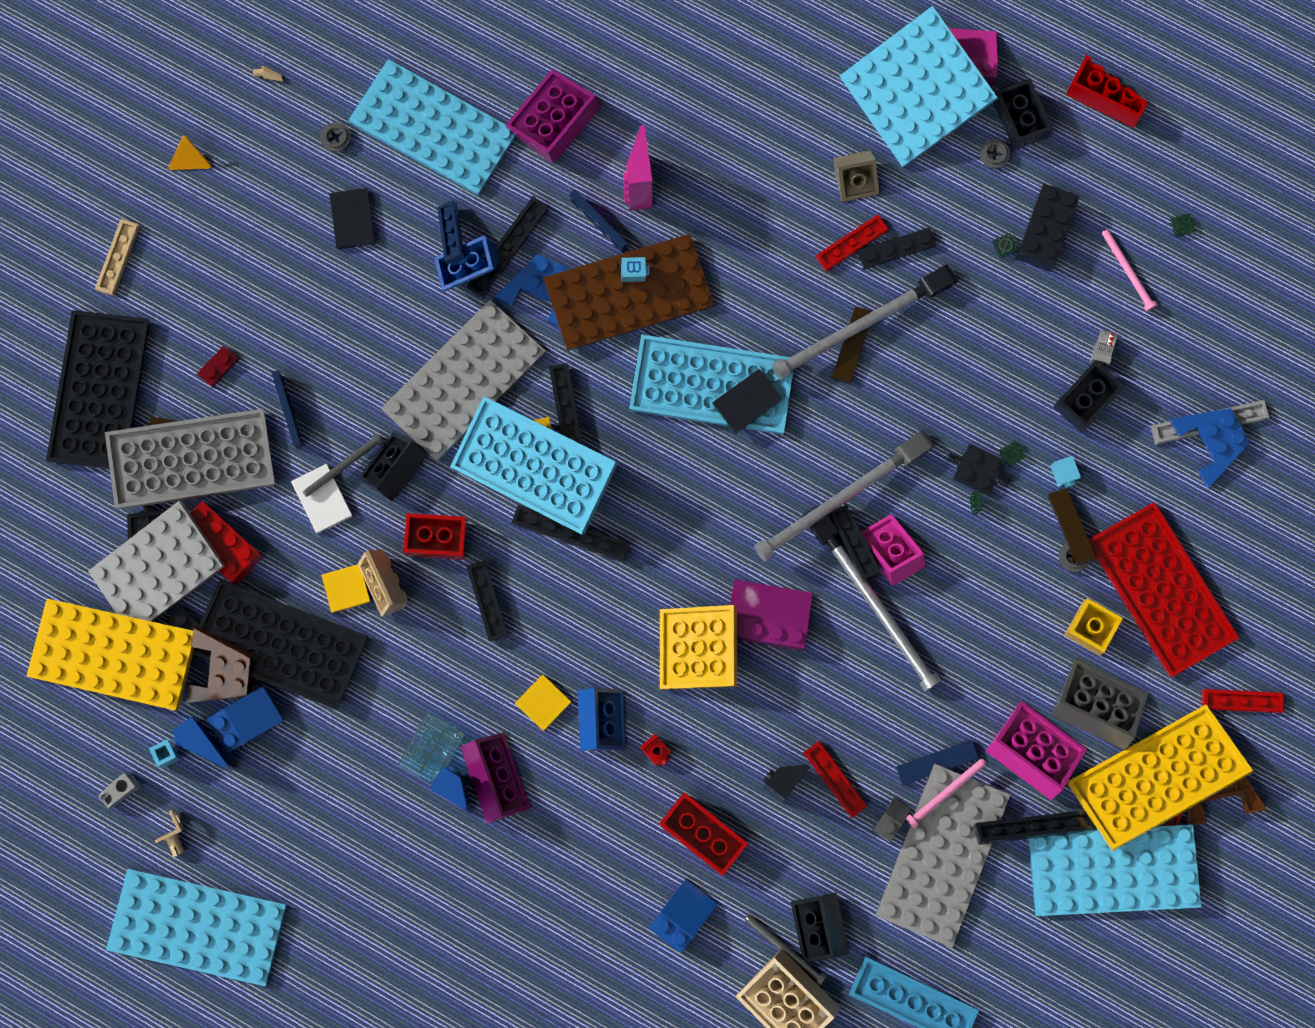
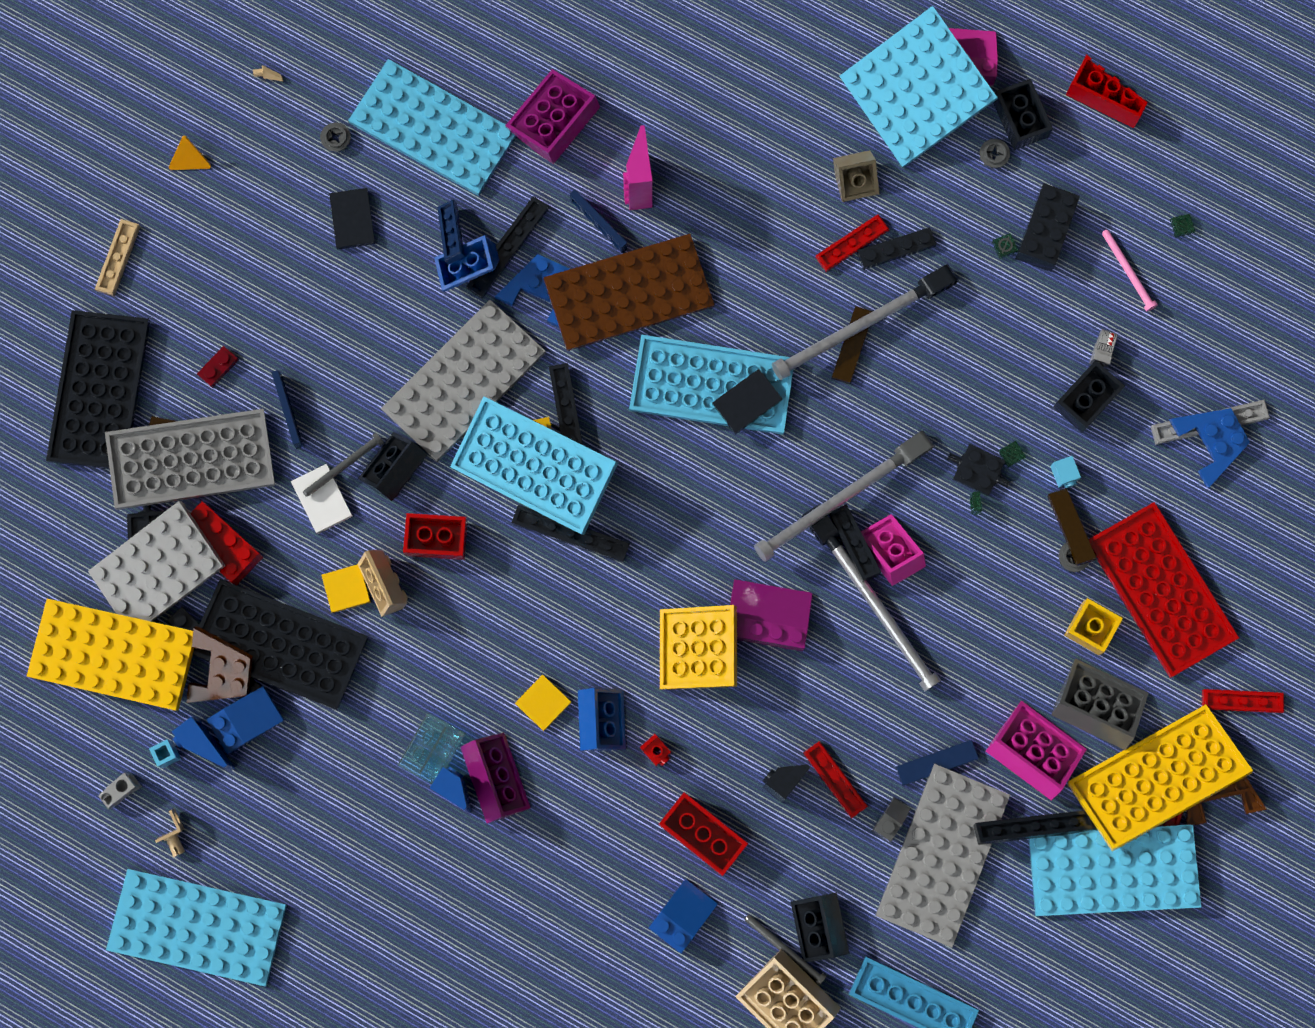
(487, 601): black plate -> none
(634, 269): medium azure brick -> none
(913, 820): bright pink bar -> none

